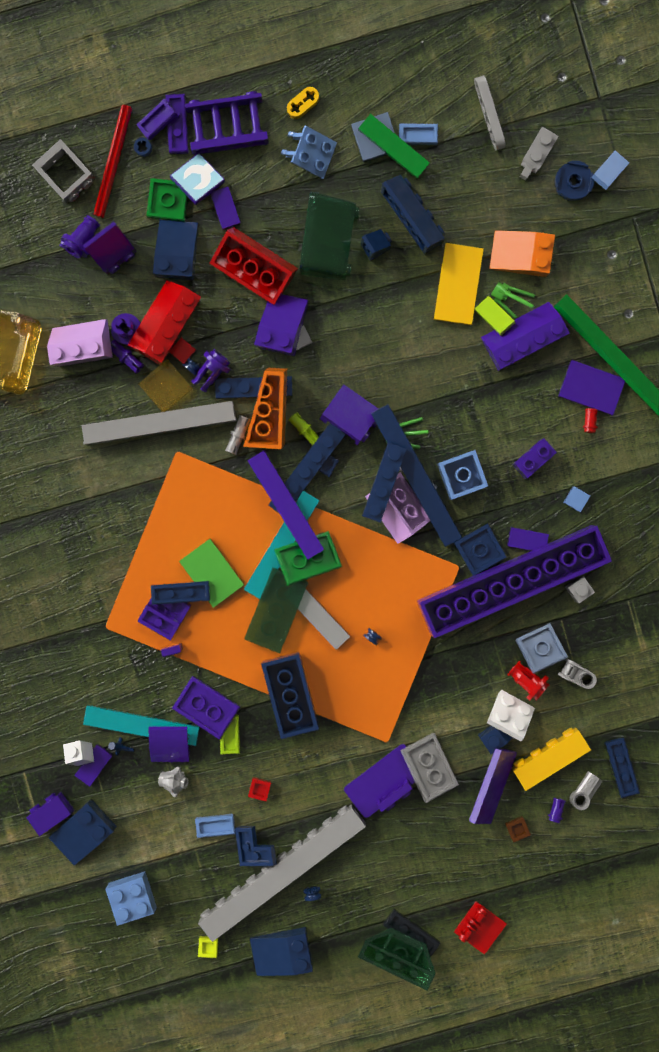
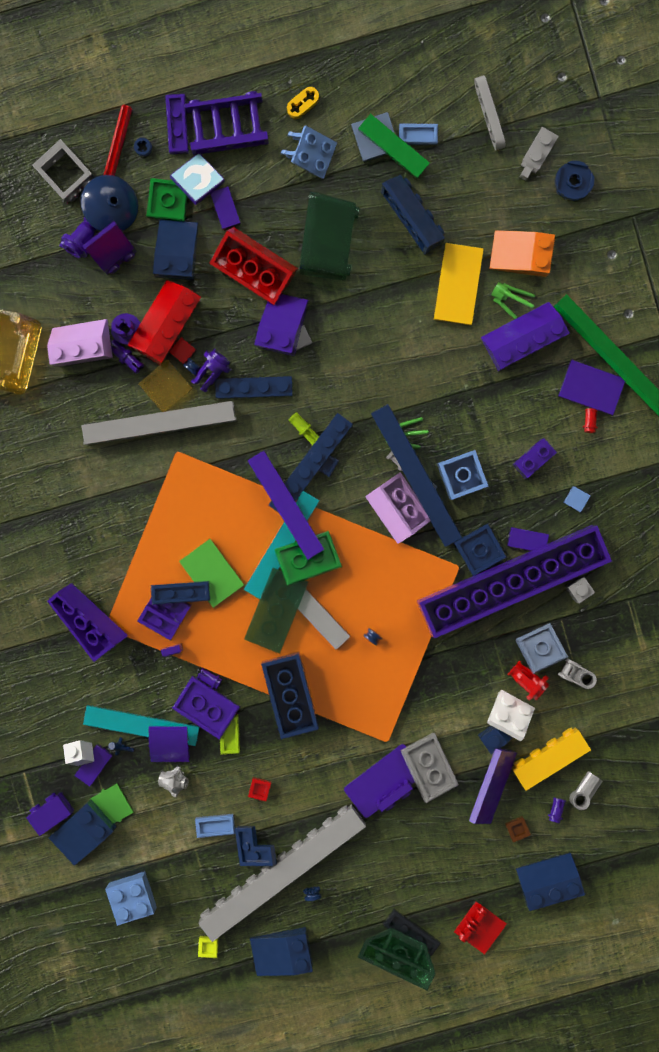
(86, 622): none -> dark purple wedge
(97, 205): none -> dark blue dish
(113, 803): none -> bright green piece
(157, 119): dark purple tile -> none
(210, 679): none -> dark purple pin
(238, 435): light grey pin -> none
(269, 413): orange wedge -> none
(350, 414): dark purple panel -> none
(376, 243): dark blue slope -> none
(384, 482): dark blue plate -> none
(494, 315): lime tile -> none
(550, 881): none -> dark blue slope
(610, 170): medium blue tile -> none
(622, 767): dark blue tile -> none

